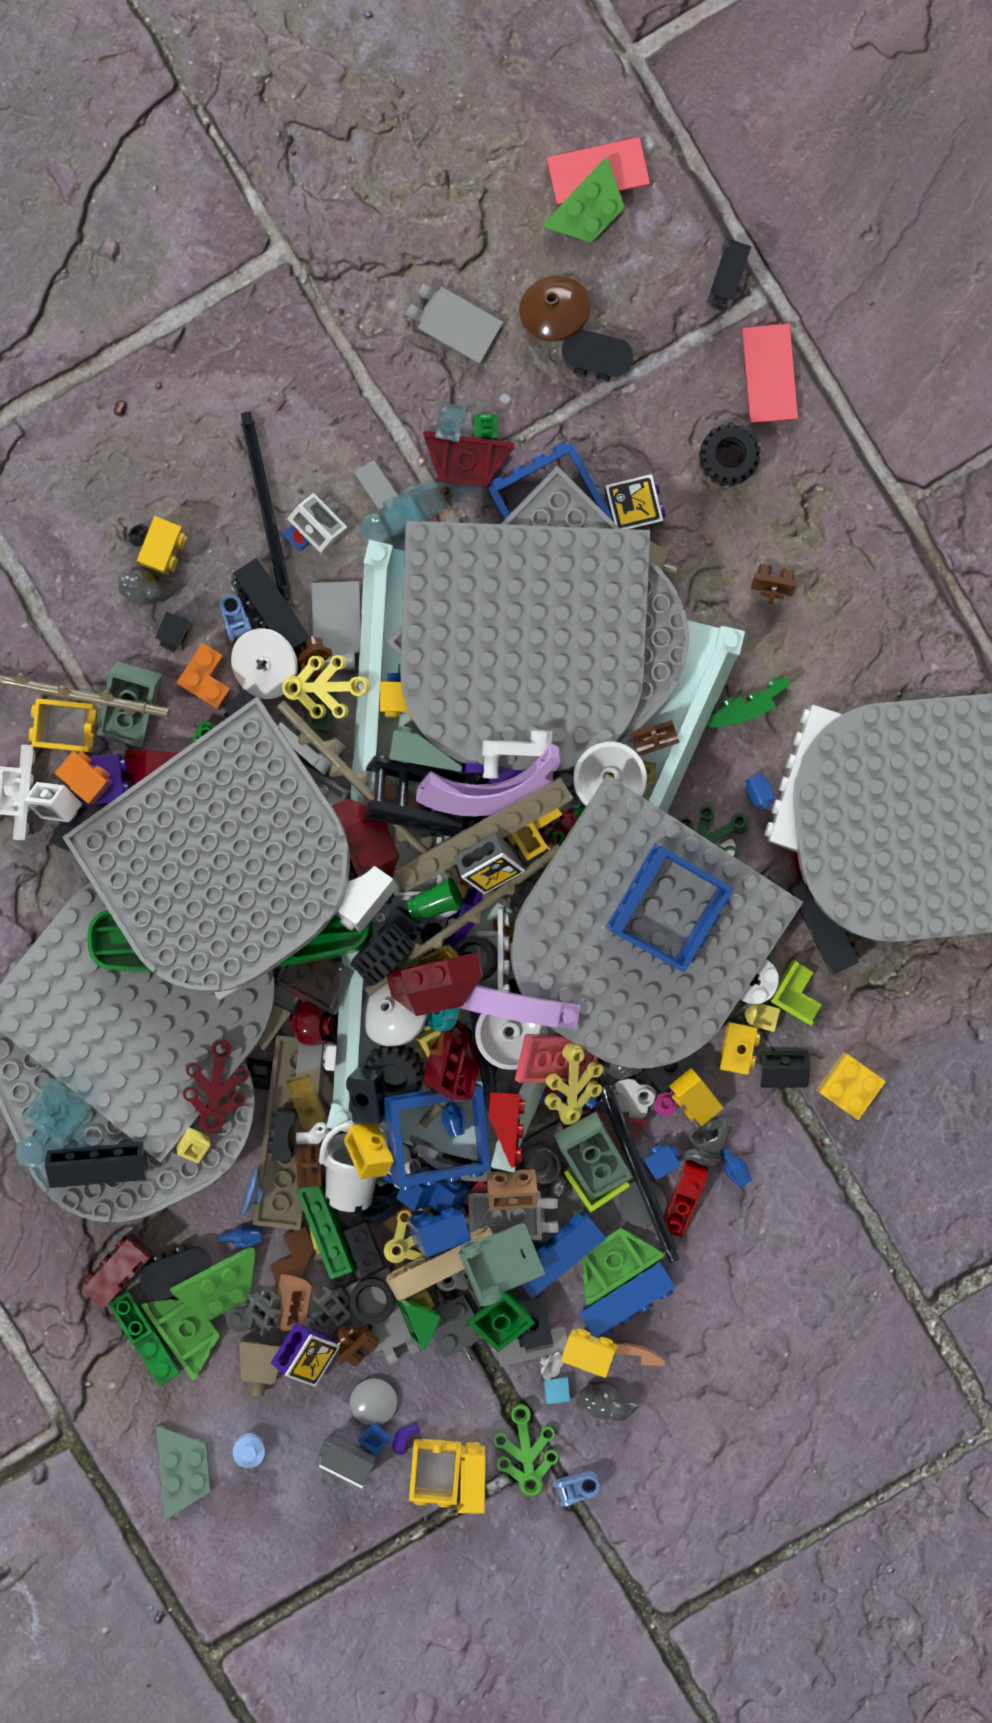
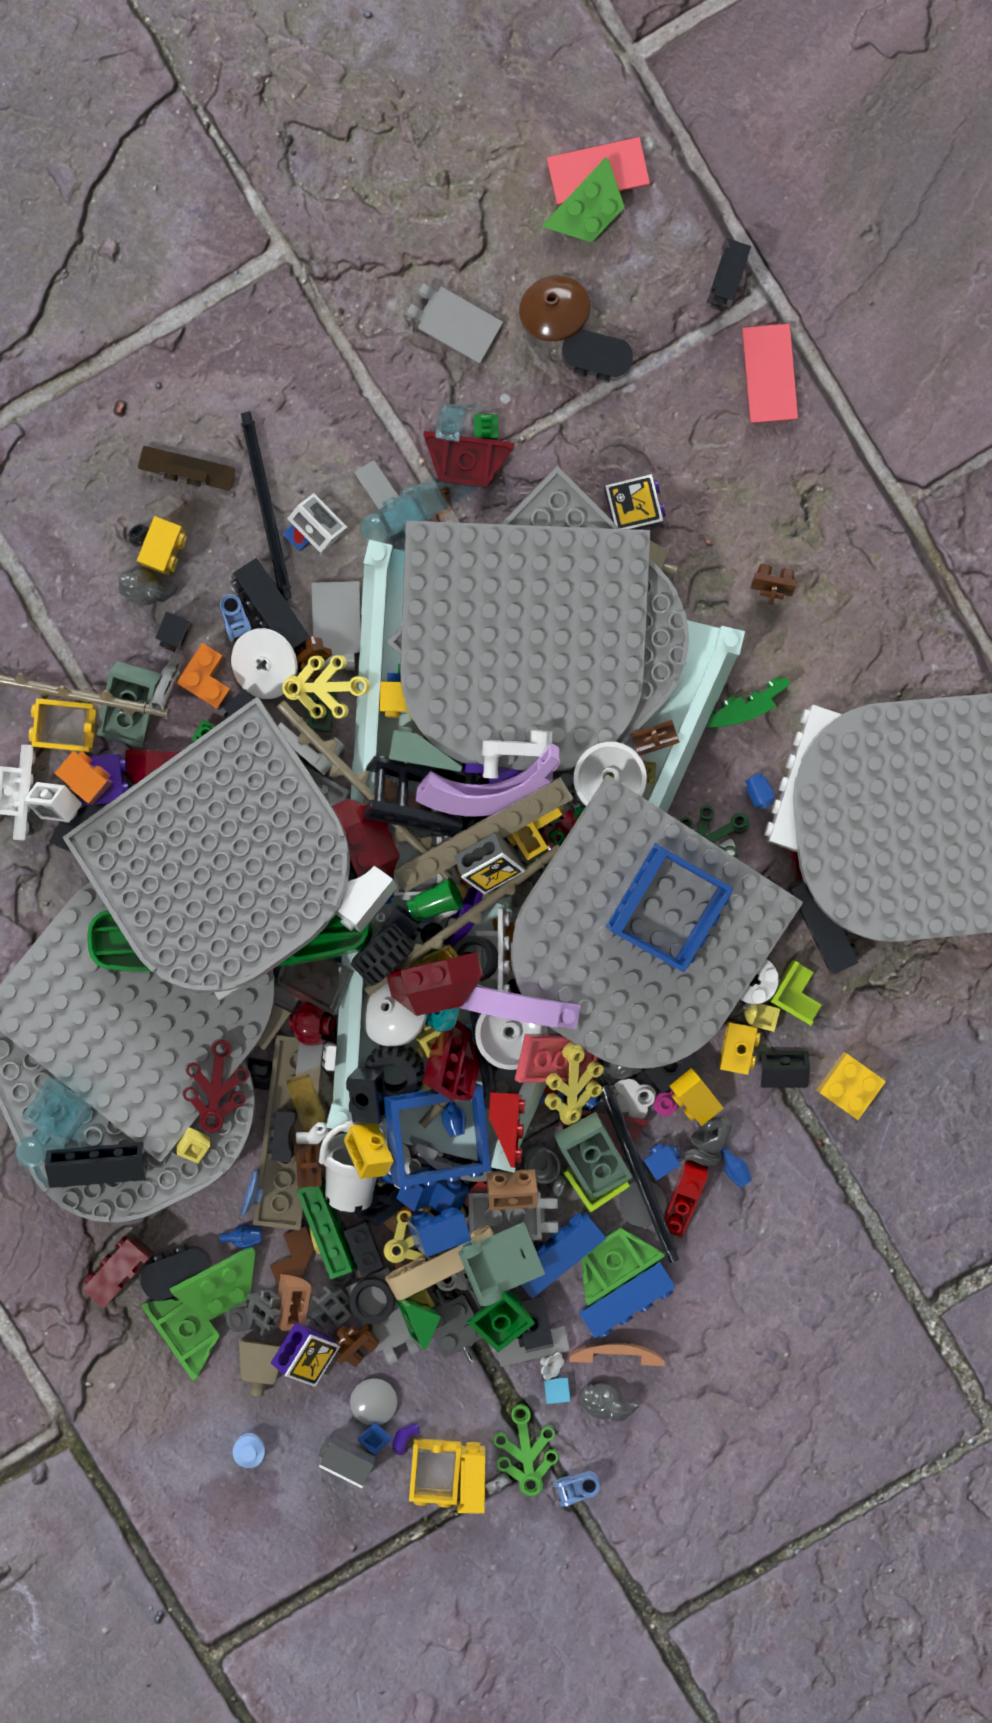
(145, 1338): green slope -> none
(170, 675): none -> light grey pin
(182, 1470): sand green wing -> none
(186, 468): none -> dark brown bracket
(538, 463): blue window -> none
(589, 1352): yellow brick -> none
(740, 437): black tyre -> none

